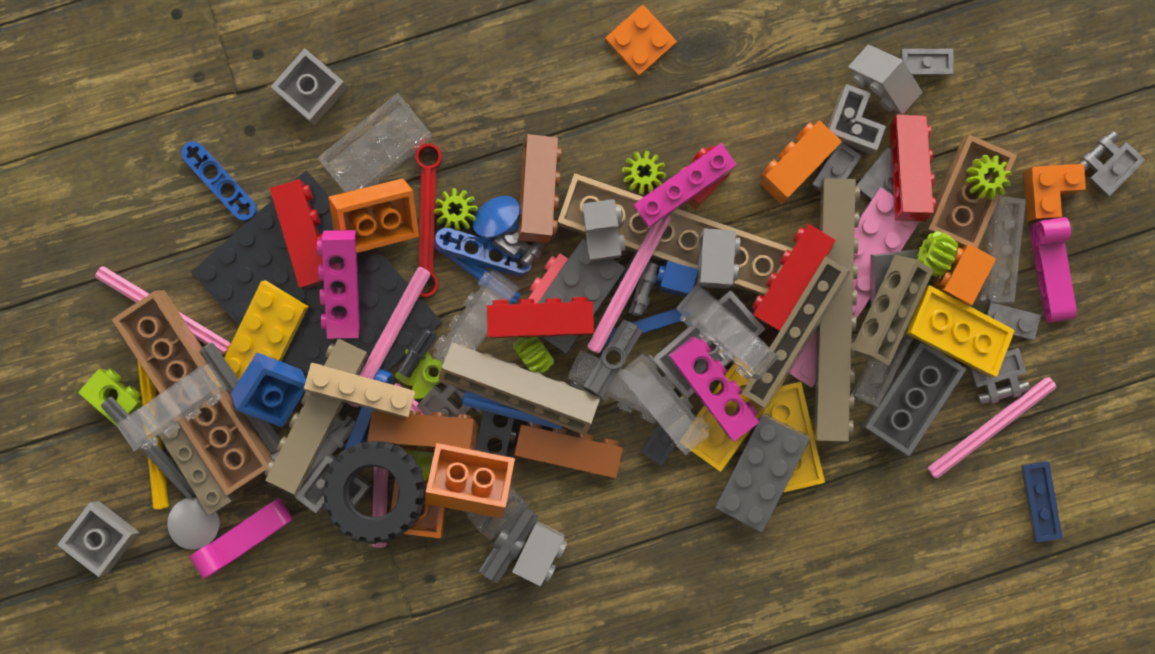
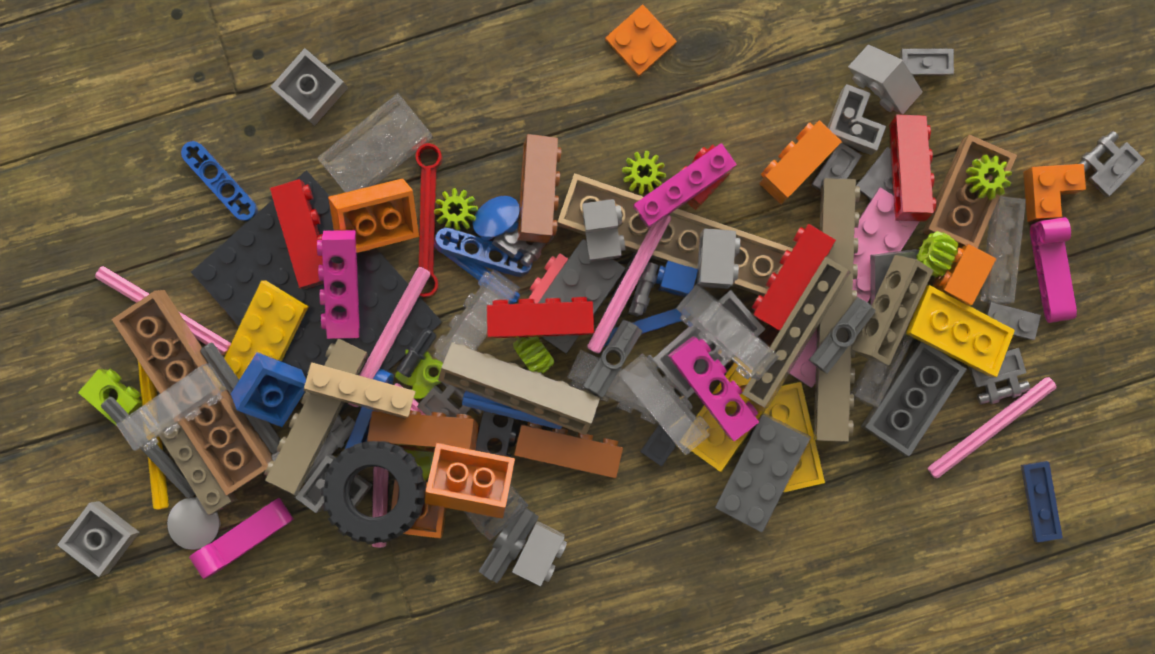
(853, 322): none -> dark grey piece

